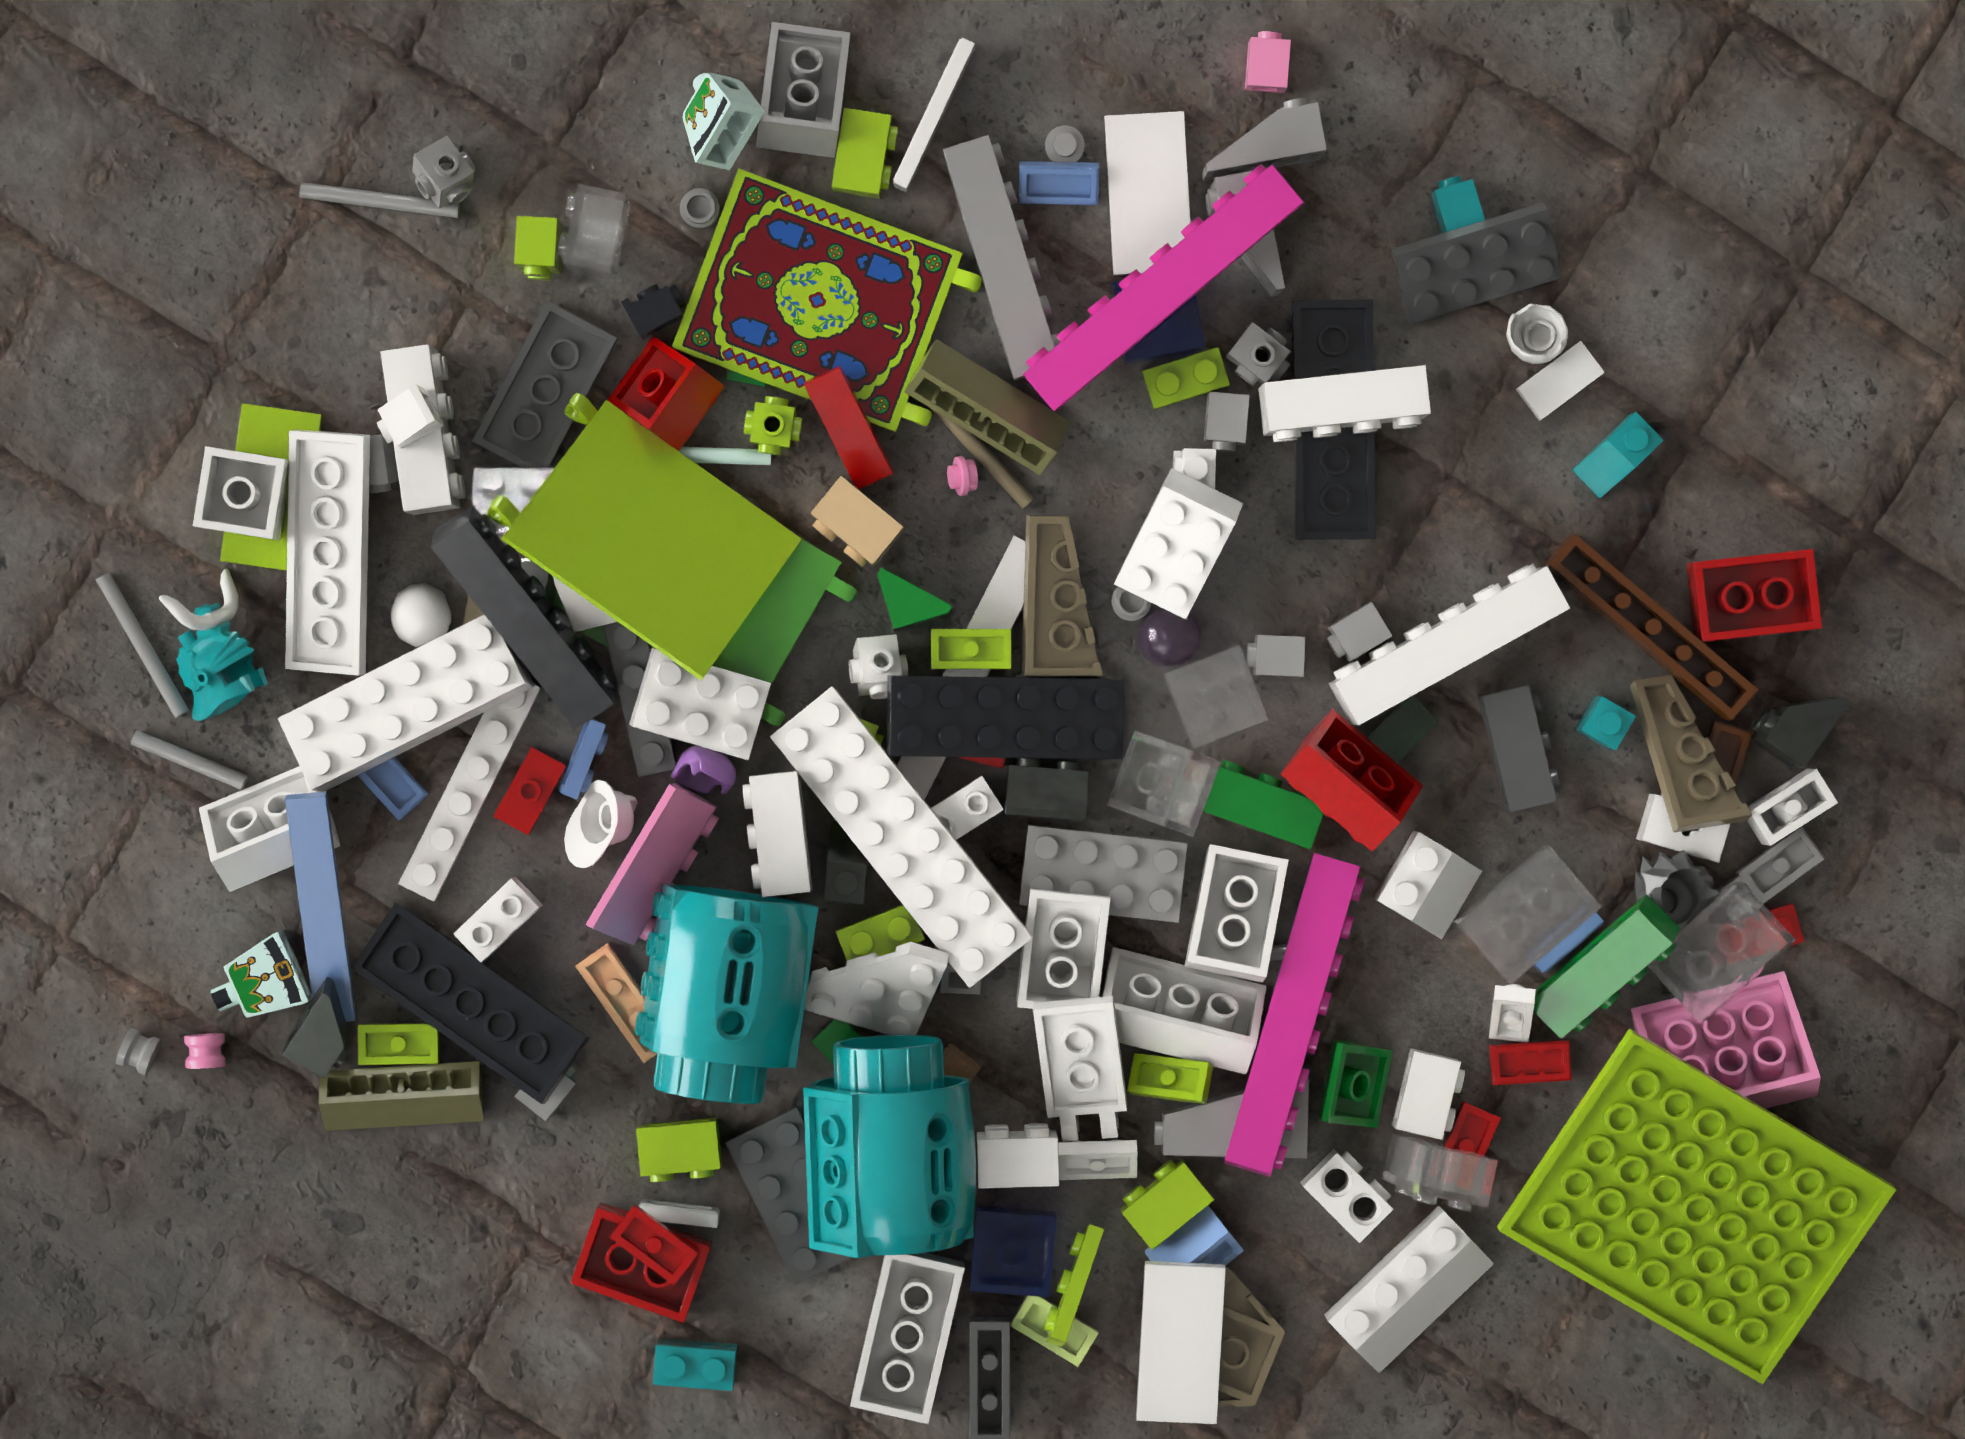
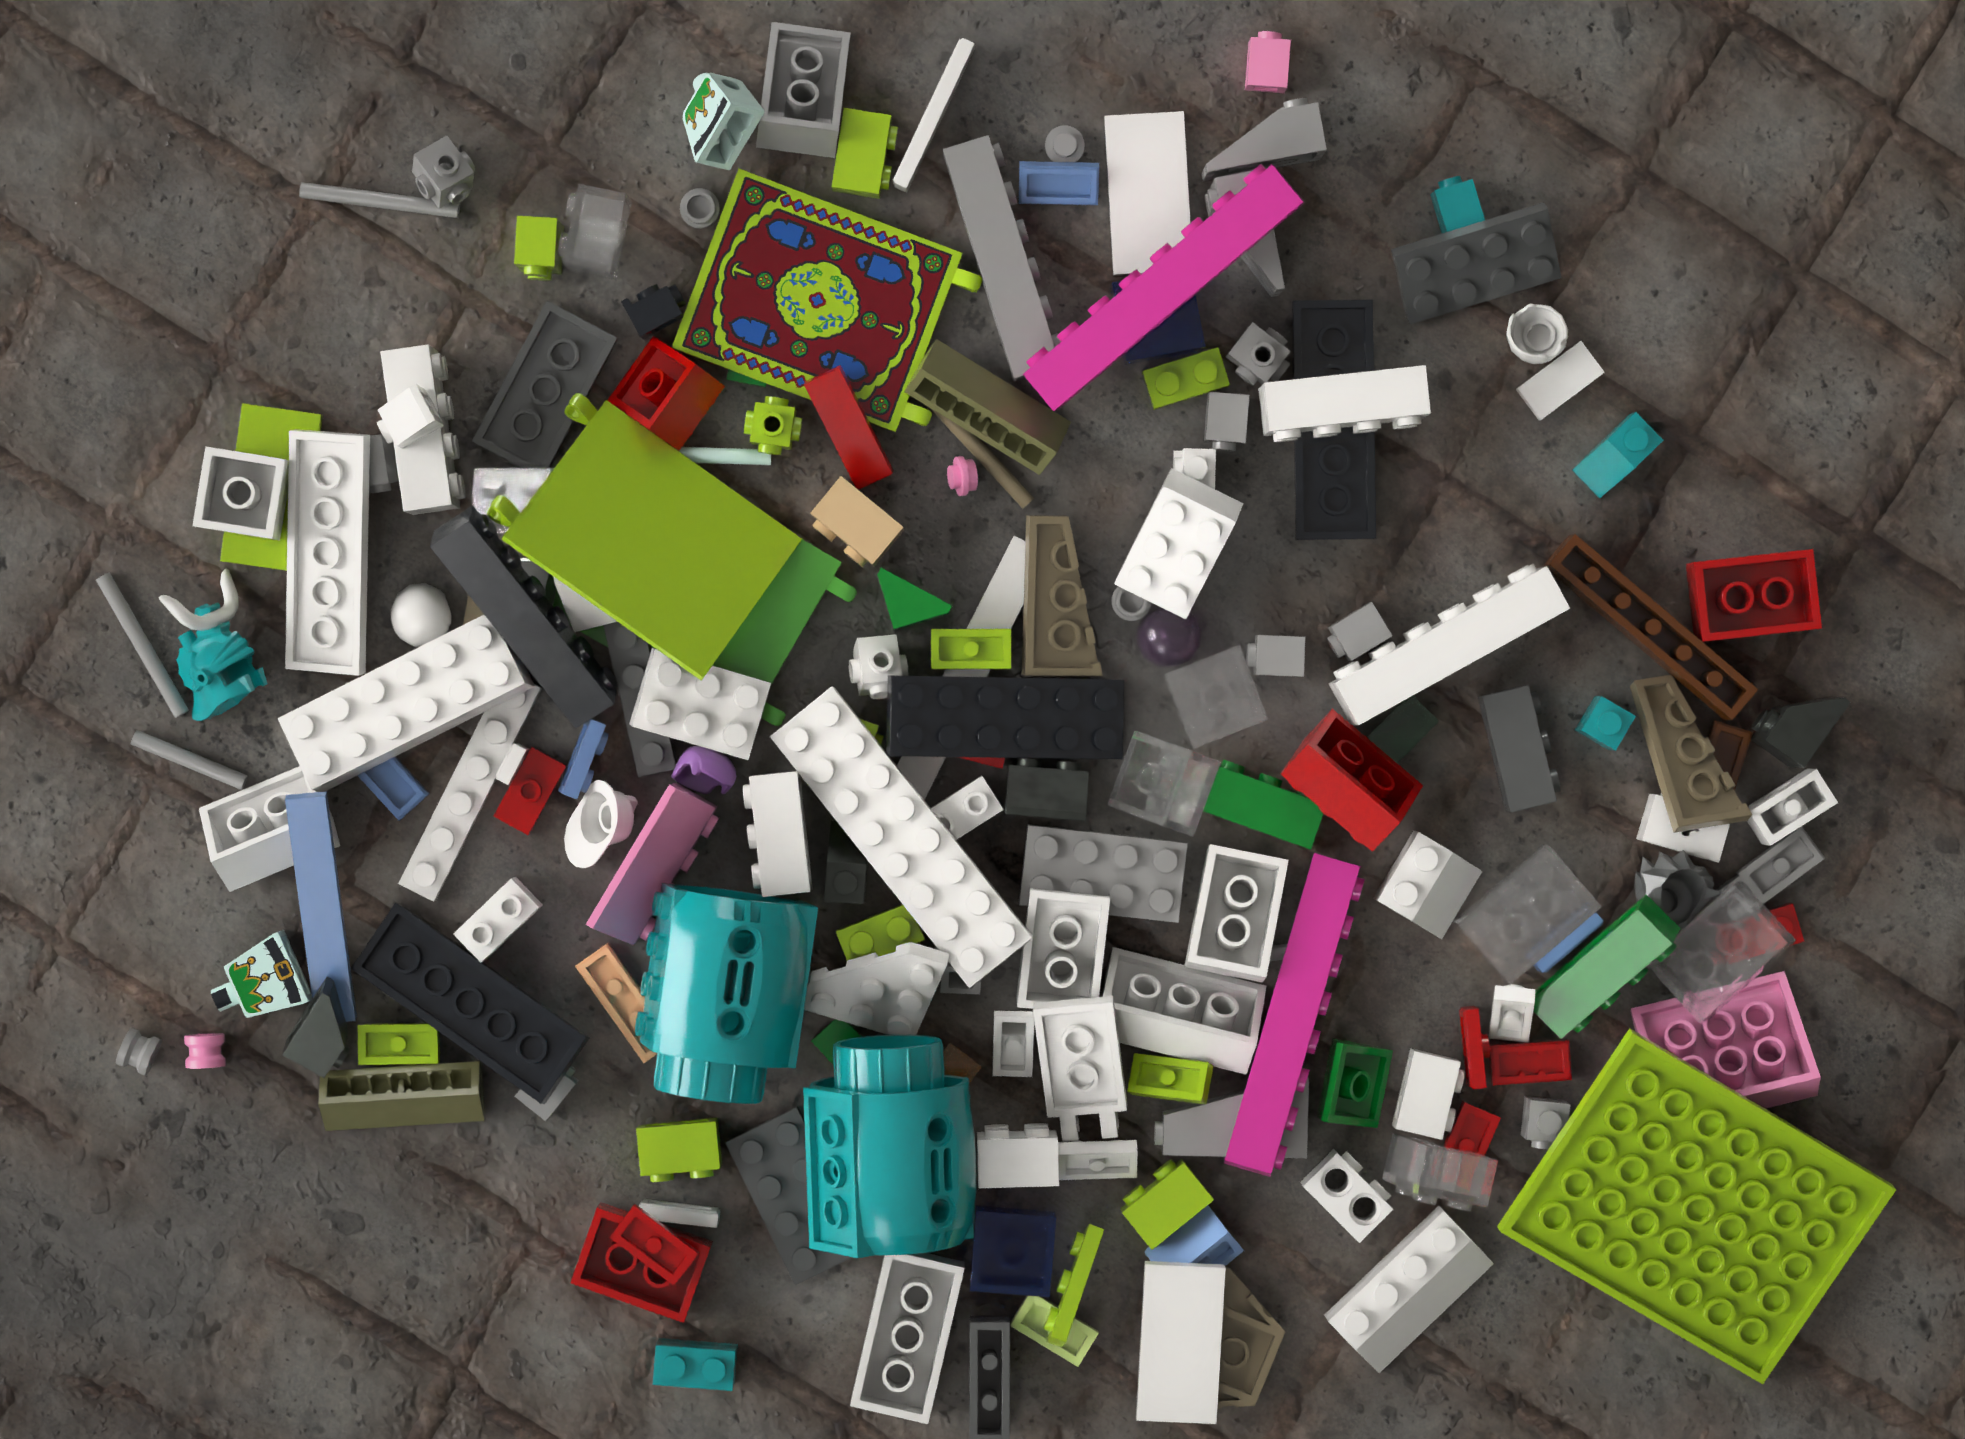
(511, 763): none -> white tile
(1013, 1043): none -> white slope
(1474, 1046): none -> red plate
(1543, 1120): none -> light grey brick

